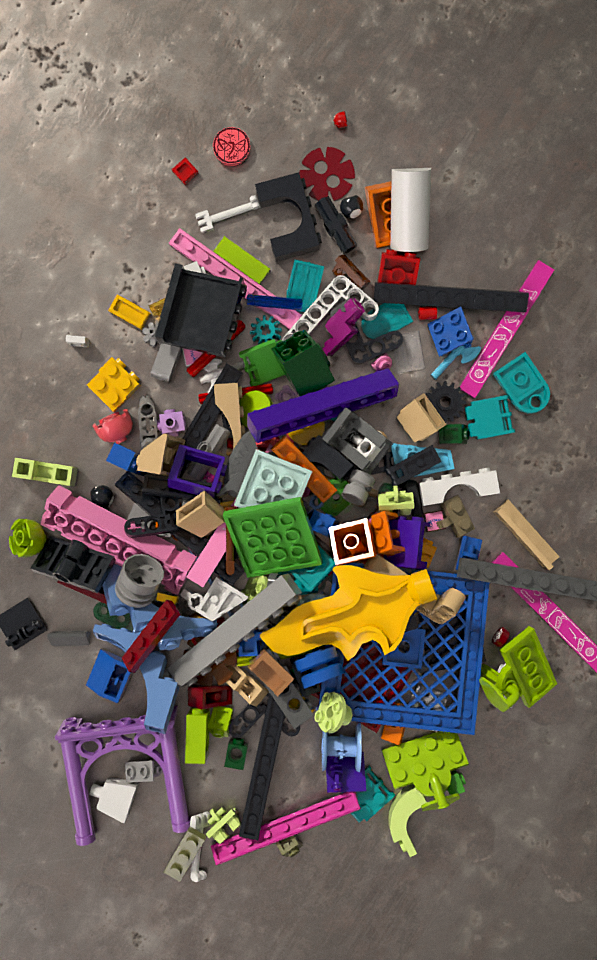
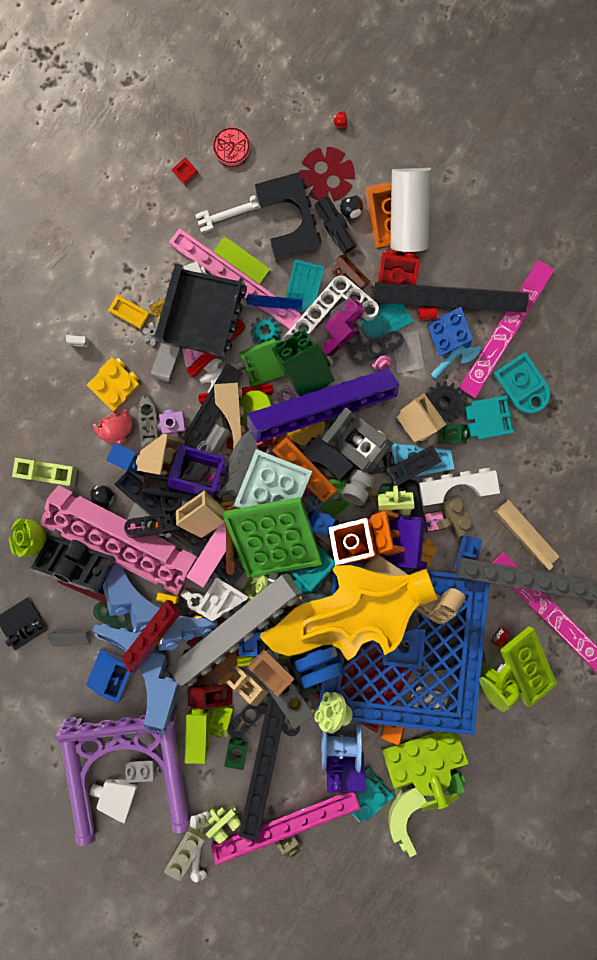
(139, 580): light grey wheel -> none

